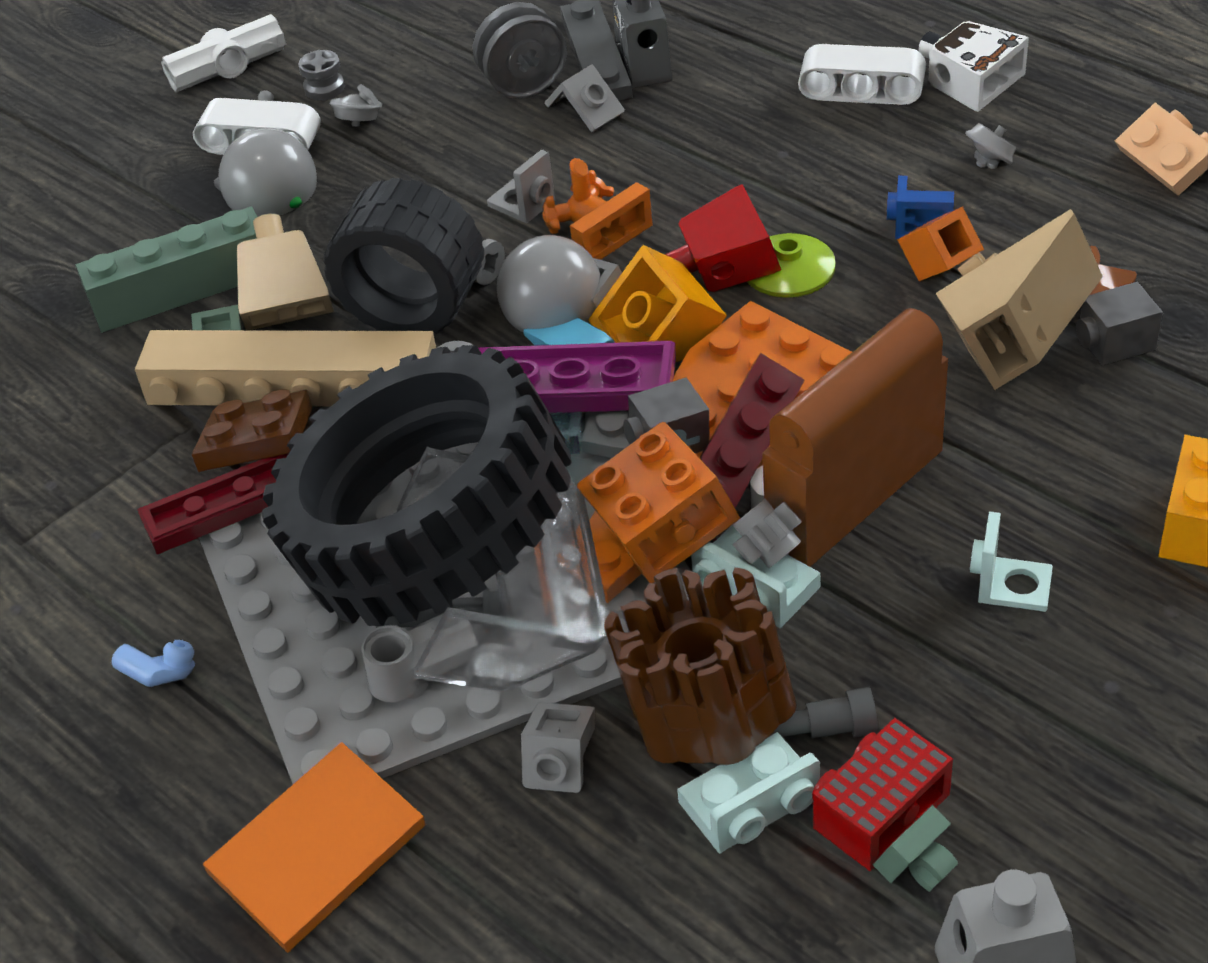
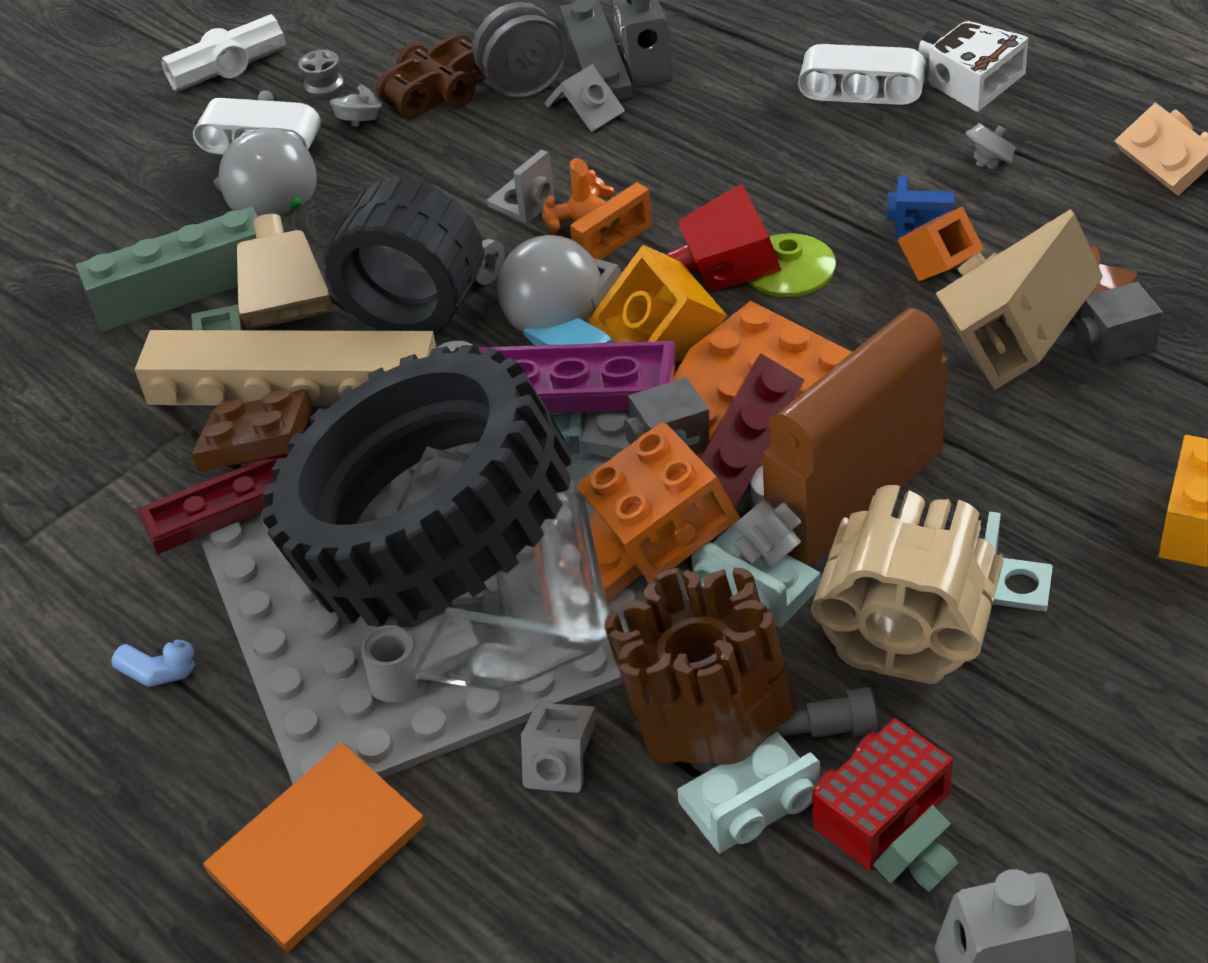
(431, 76): none -> reddish brown axle
(908, 593): none -> tan piece

